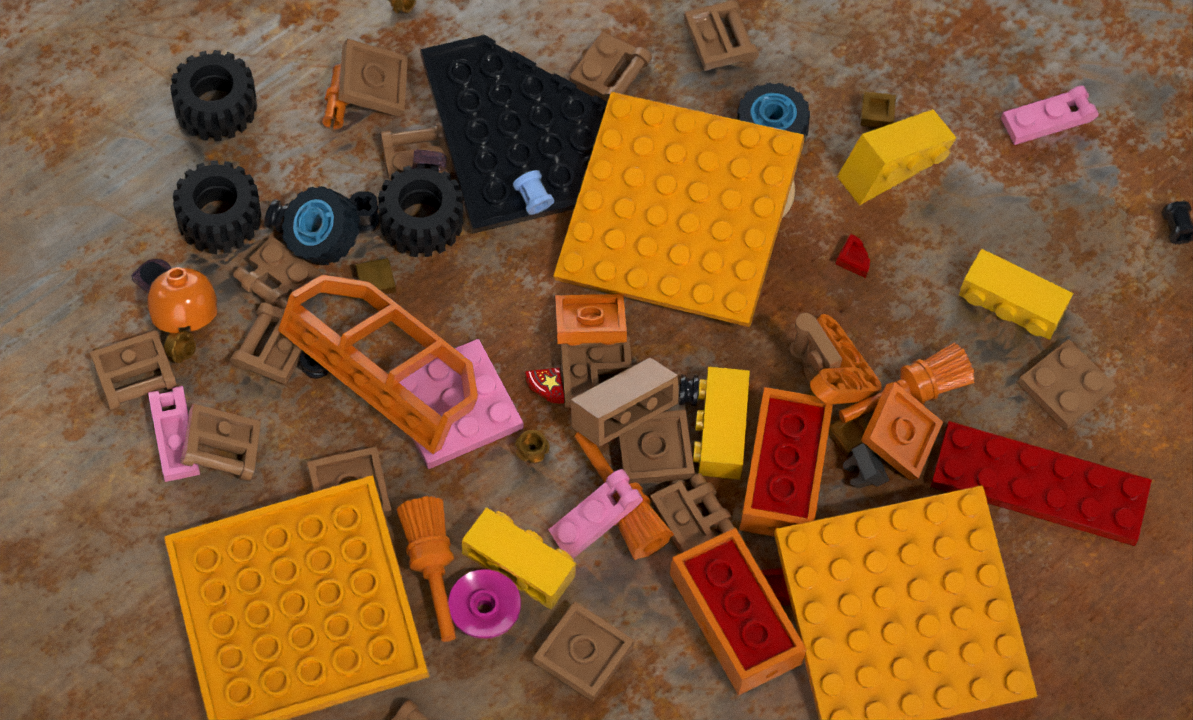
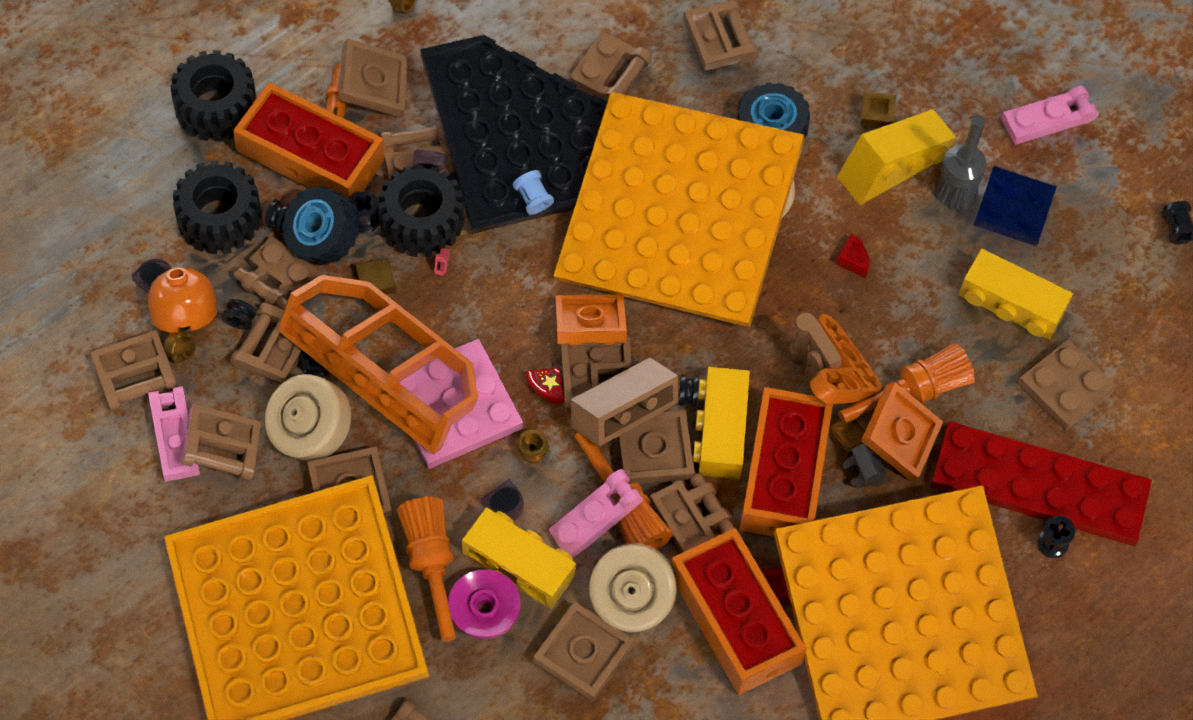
(238, 314): none -> black bush
(307, 417): none -> tan wheel
(308, 142): none -> brick
(441, 262): none -> coral piece
(505, 499): none -> tile
(633, 587): none -> tan wheel
(962, 170): none -> dark grey piece
(1015, 205): none -> clear blue plate
(1051, 528): none -> black bush

